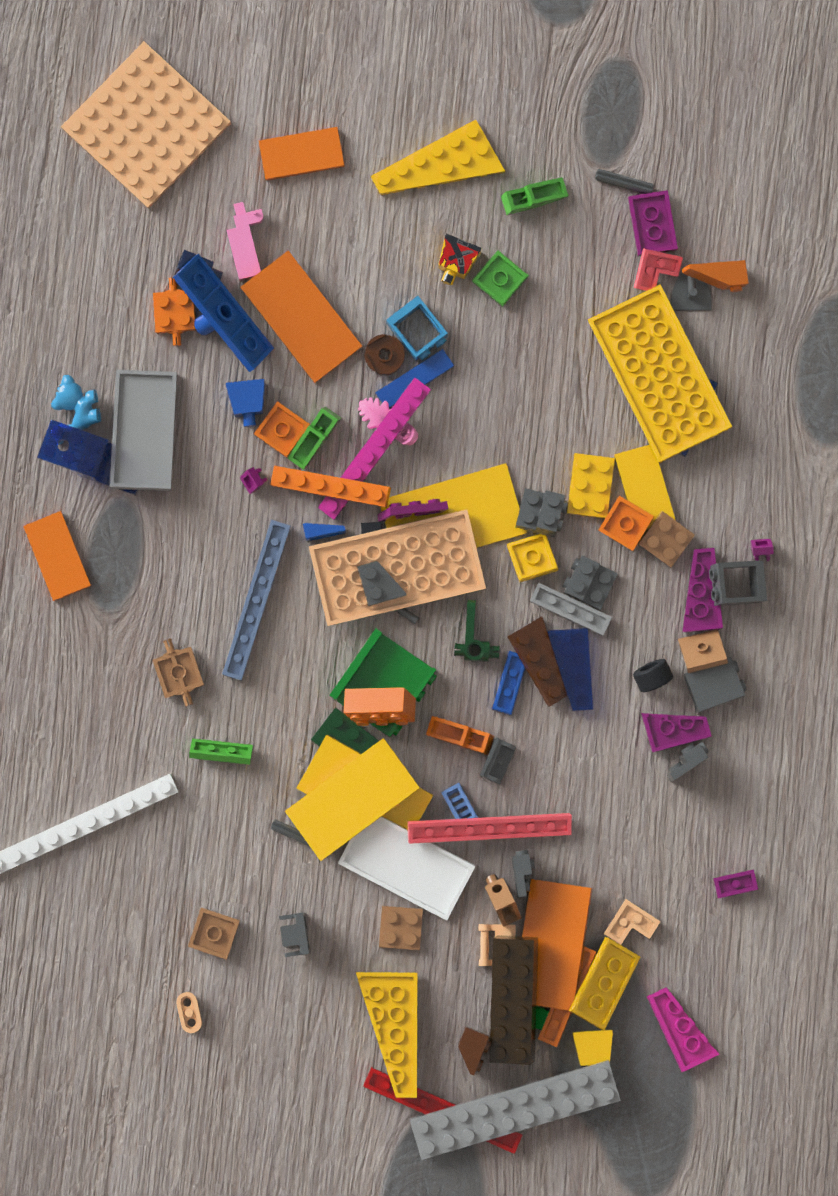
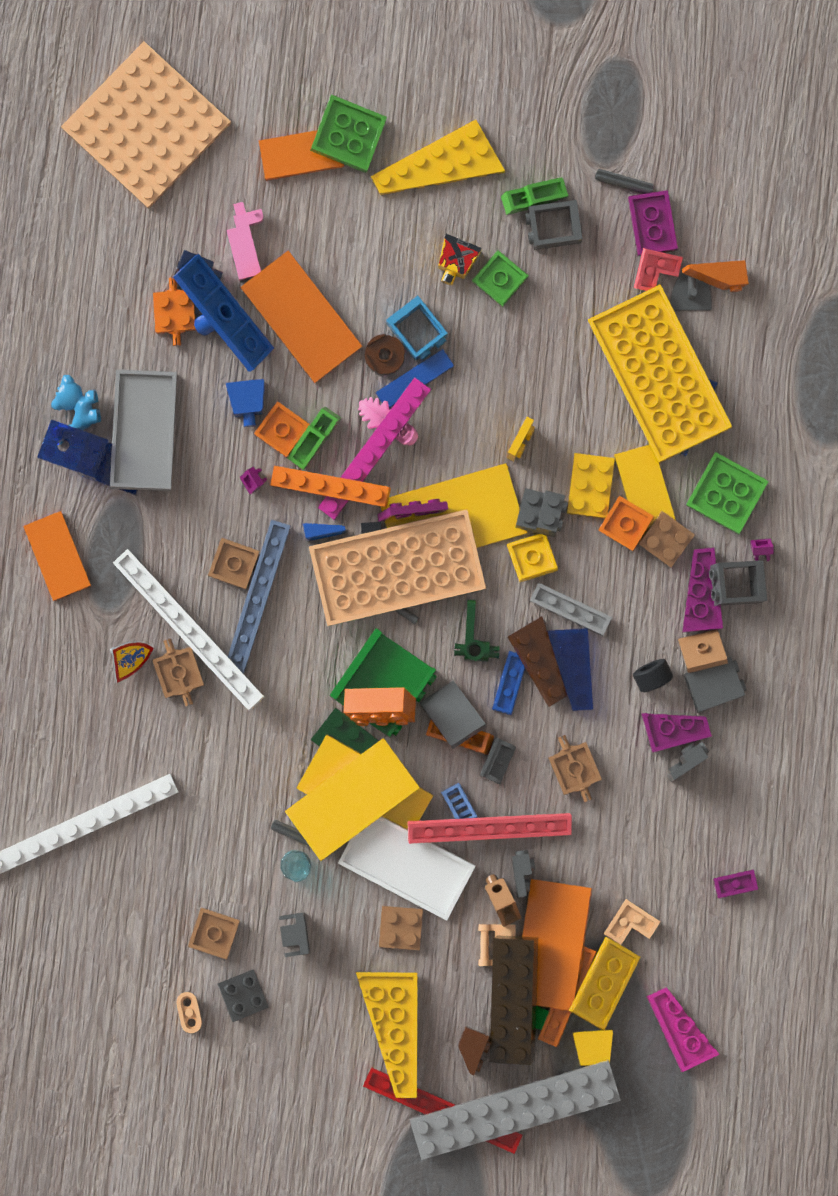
(129, 658): none -> shield
(188, 630): none -> white plate
(221, 751): bright green plate -> none
(233, 563): none -> medium nougat plate
(242, 995): none -> dark grey hinge
(295, 865): none -> clear light blue hair
(348, 133): none -> bright green plate
(378, 584): dark grey wing -> none
(453, 714): none -> dark grey tile
(518, 446): none -> yellow plate
(574, 768): none -> medium nougat plate
(576, 237): none -> dark grey window
(589, 582): dark grey plate -> none
(727, 493): none -> bright green plate

